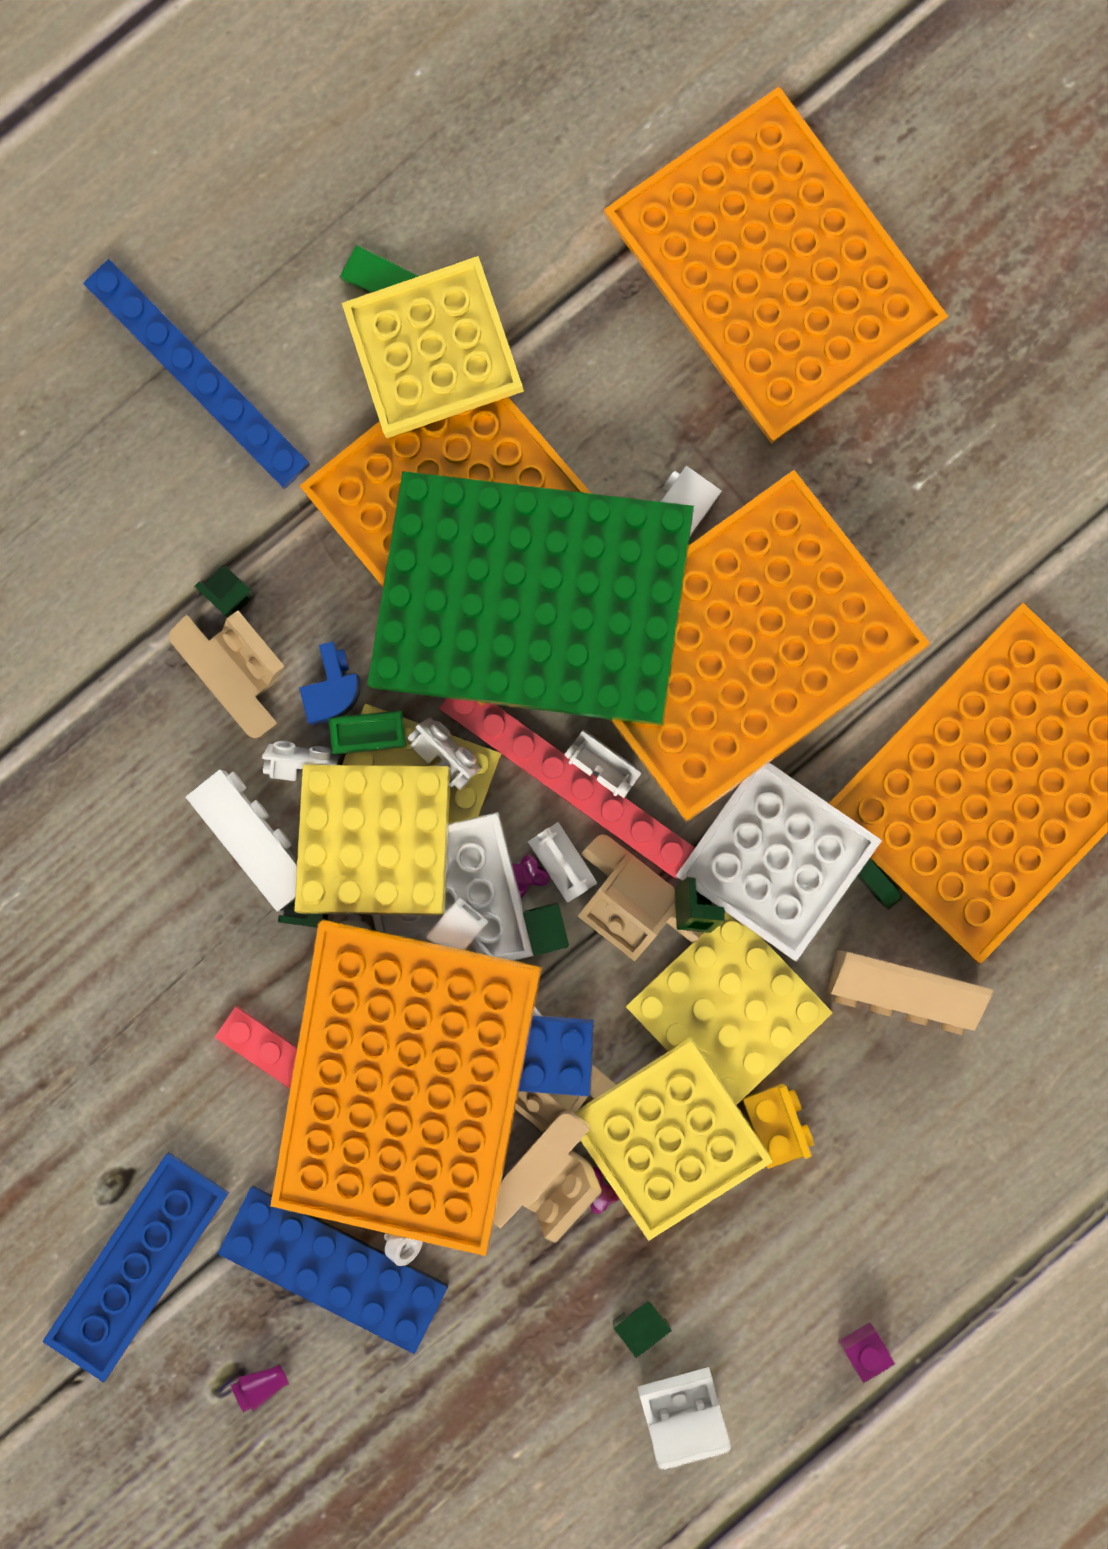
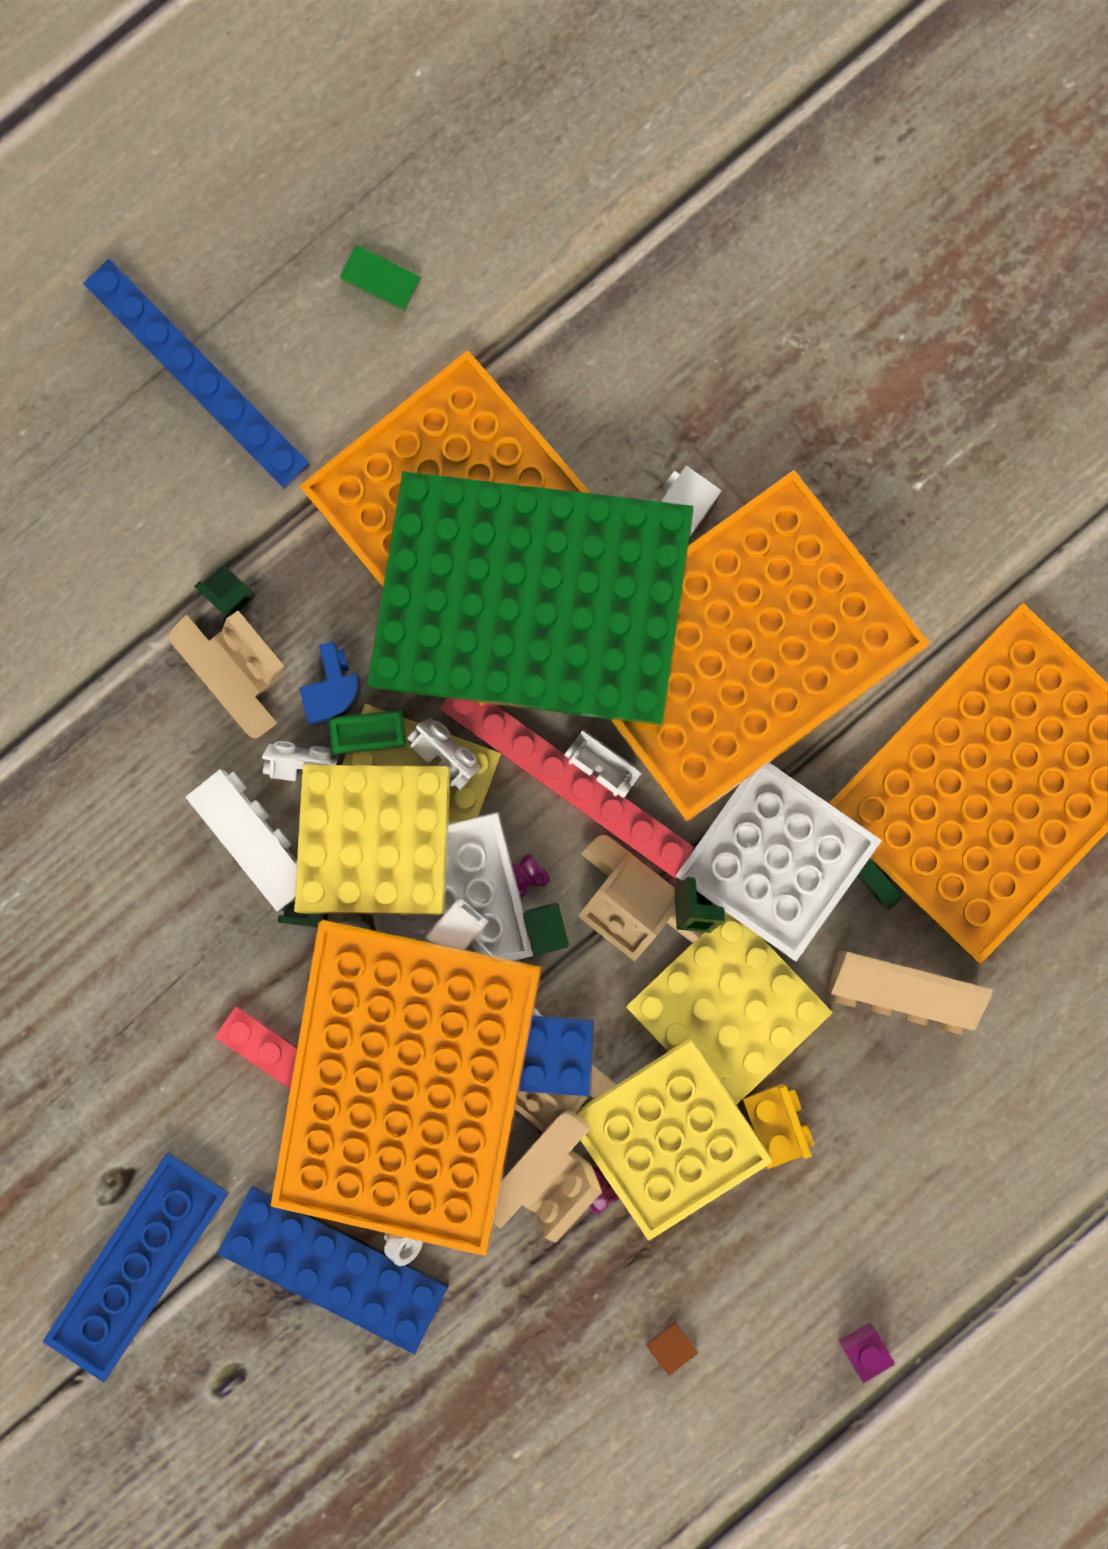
(258, 1387): magenta cone -> none
(432, 347): light yellow plate -> none
(562, 862): white hinge -> none
(641, 1328): dark green panel -> none
(671, 1348): none -> dark orange tile
(684, 1419): white bracket -> none
(775, 264): light orange plate -> none

